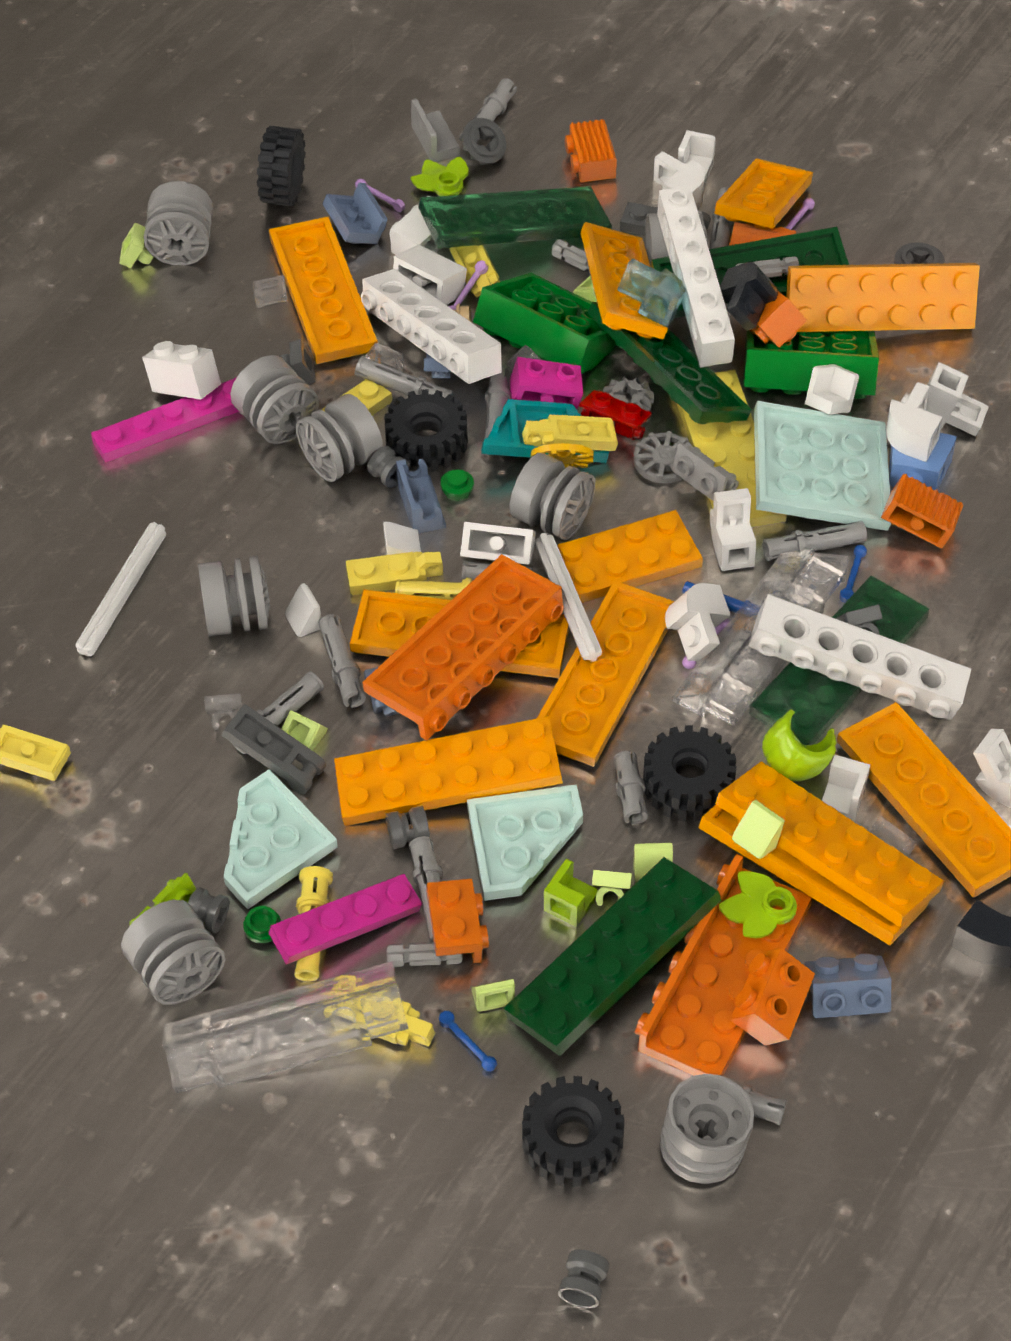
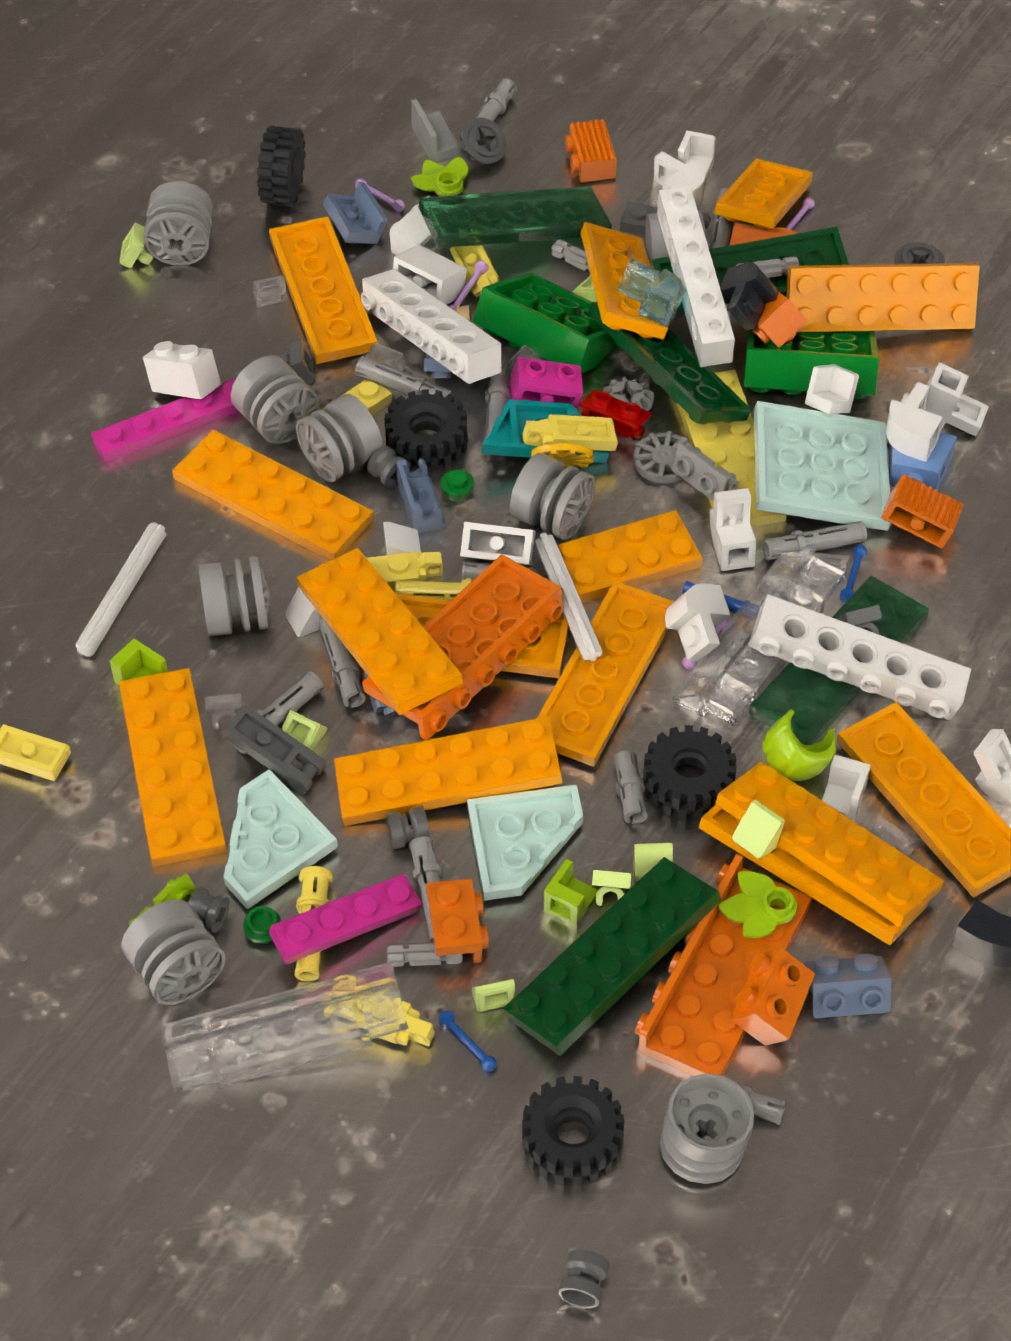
(136, 661): none -> lime panel
(172, 768): none -> light orange plate
(273, 495): none -> light orange plate
(379, 631): none -> light orange plate

